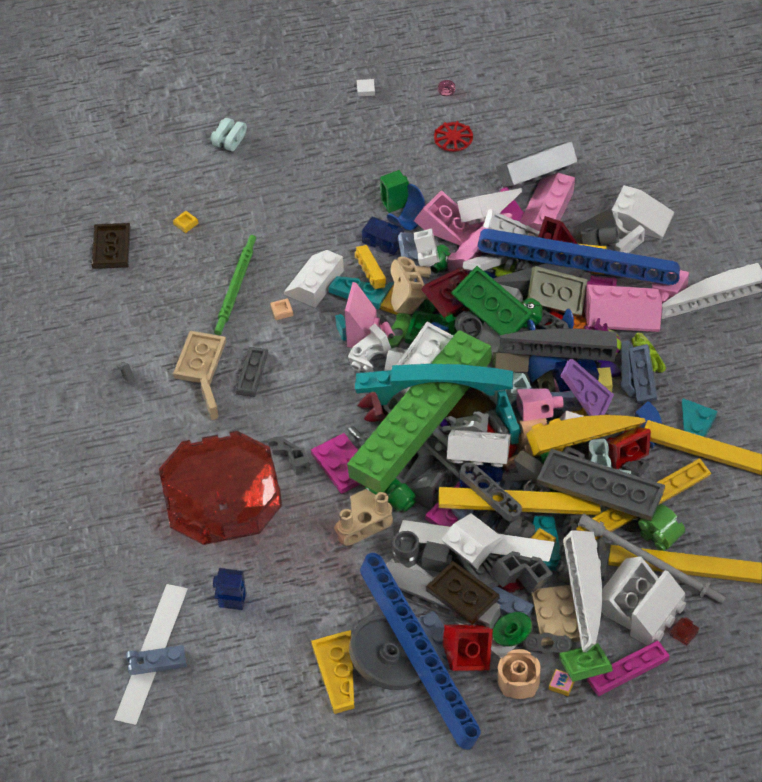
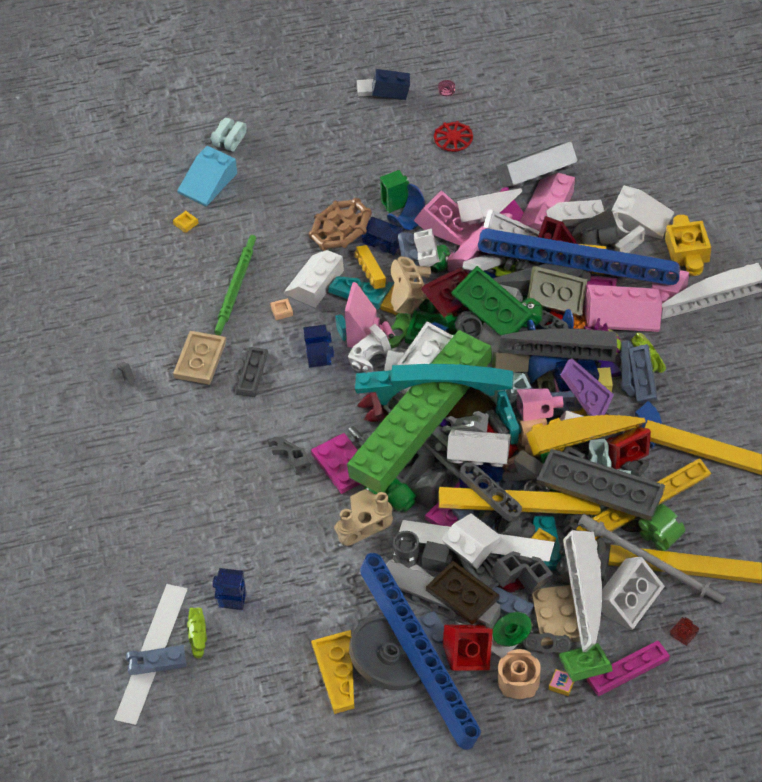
(111, 246): dark brown tile -> none
(197, 631): none -> lime hinge
(208, 176): none -> medium azure slope
(209, 399): tan tile -> none
(216, 473): clear red windscreen -> none
(317, 346): none -> clear blue brick
(340, 224): none -> medium nougat plate
(391, 84): none -> dark blue brick
(575, 212): none -> white brick
(657, 610): white slope -> none
(688, 244): none -> yellow brick
(697, 418): teal wing -> none

